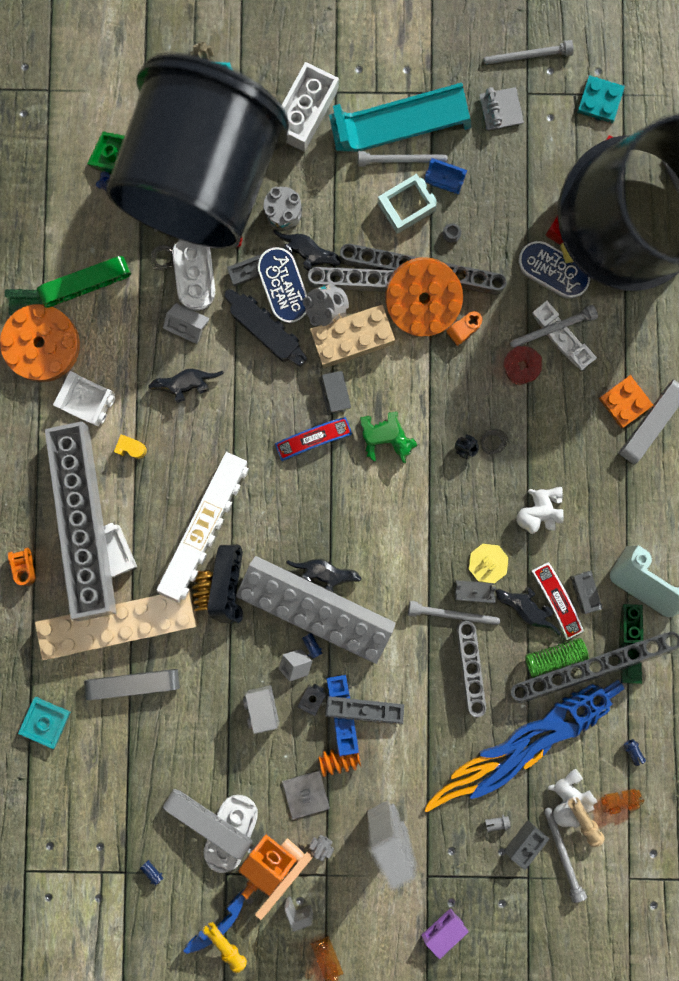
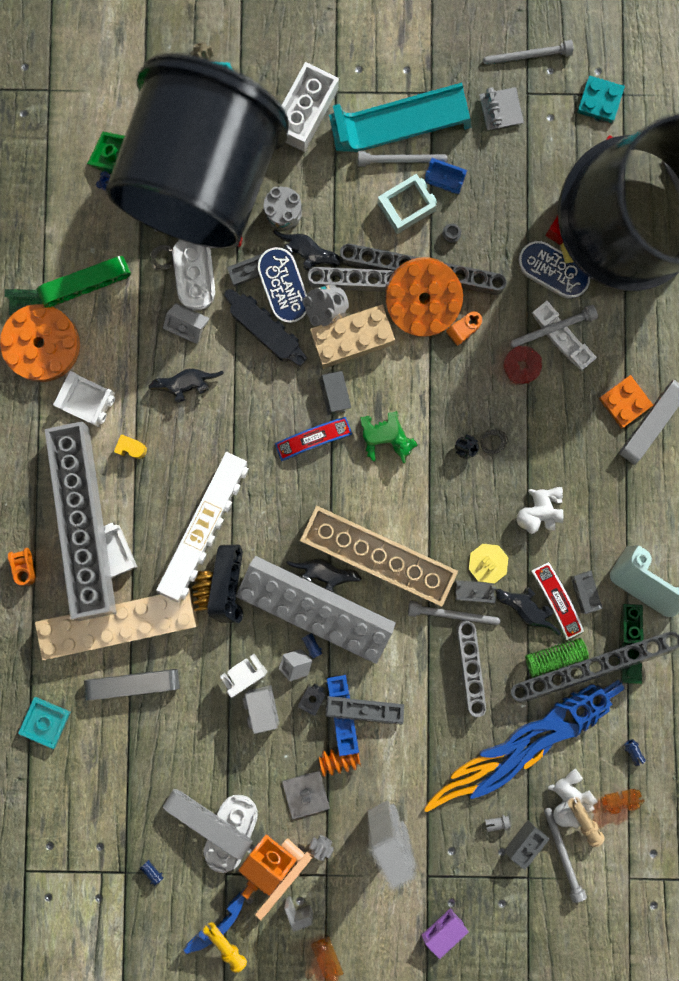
(243, 675): none -> white panel
(379, 556): none -> tan brick

